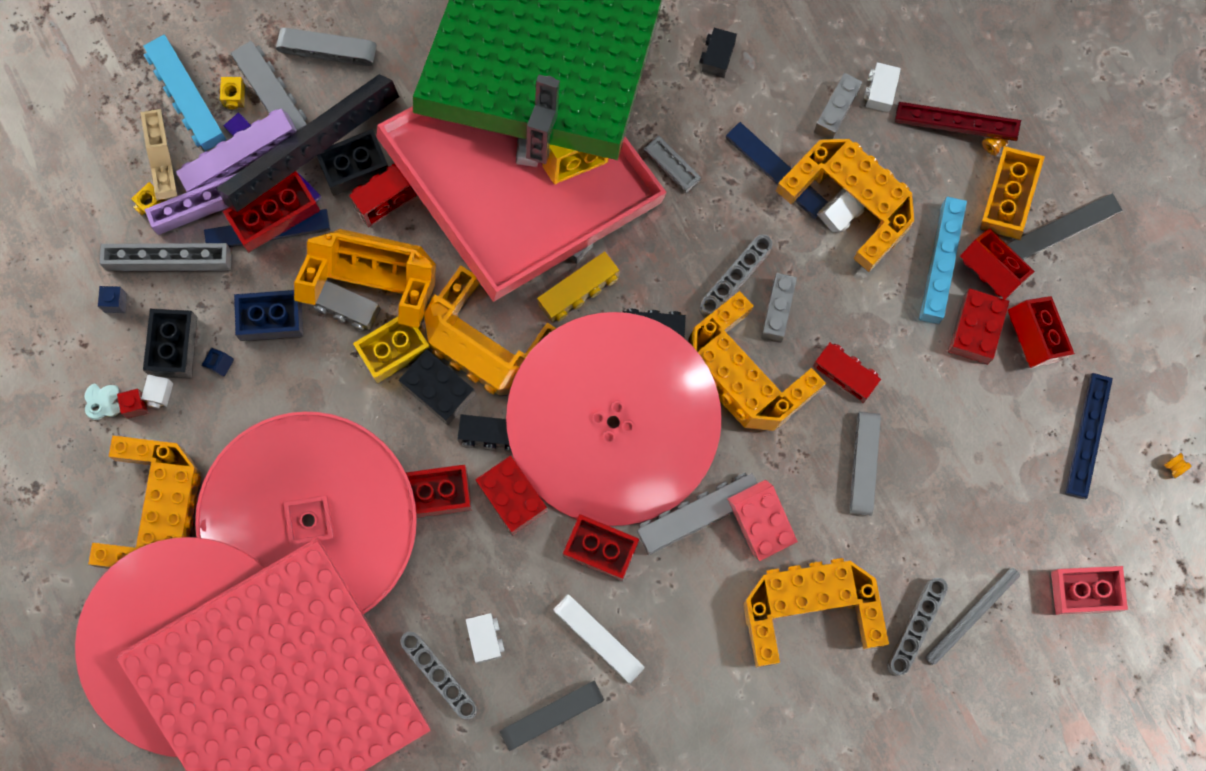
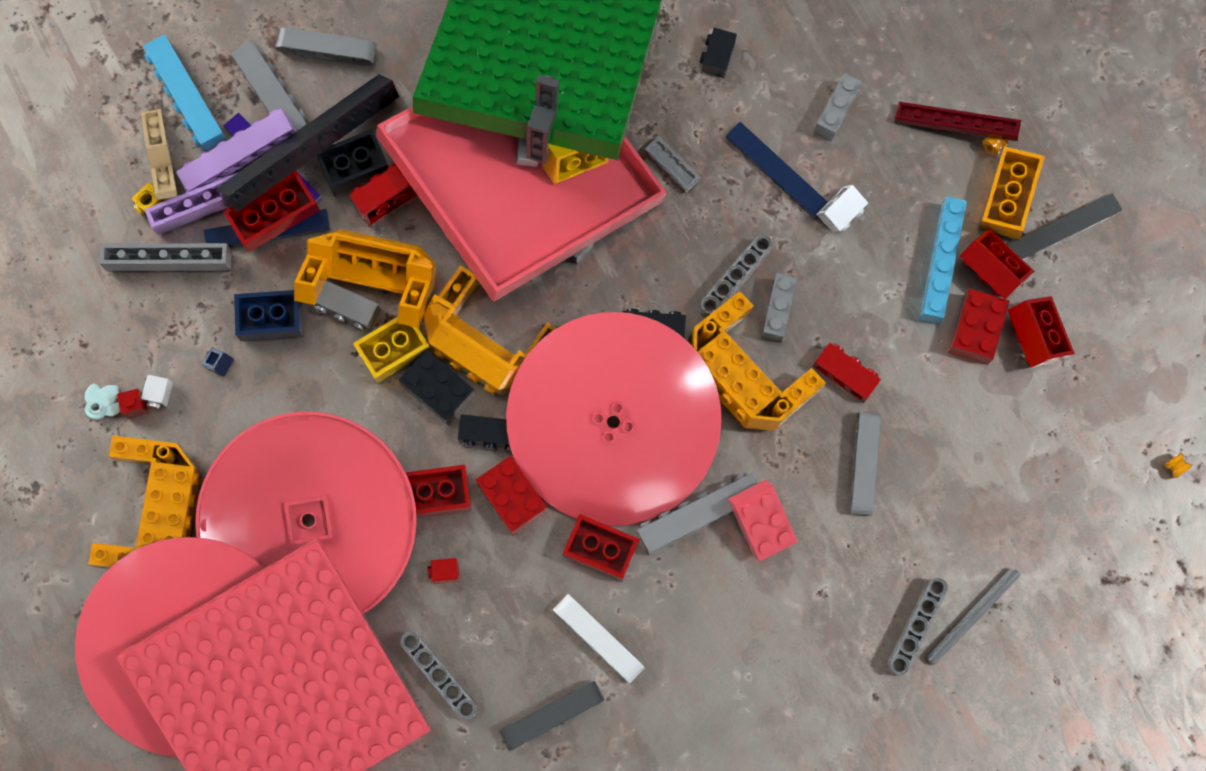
(112, 299): dark blue brick -> none
(170, 343): black brick -> none
(229, 85): yellow brick -> none
(444, 571): none -> red brick
(484, 638): white brick -> none
(578, 287): yellow brick -> none
(809, 591): light orange wedge -> none
(866, 182): light orange wedge -> none
(882, 87): white brick -> none
(1089, 436): dark blue tile -> none
(1089, 590): coral brick -> none

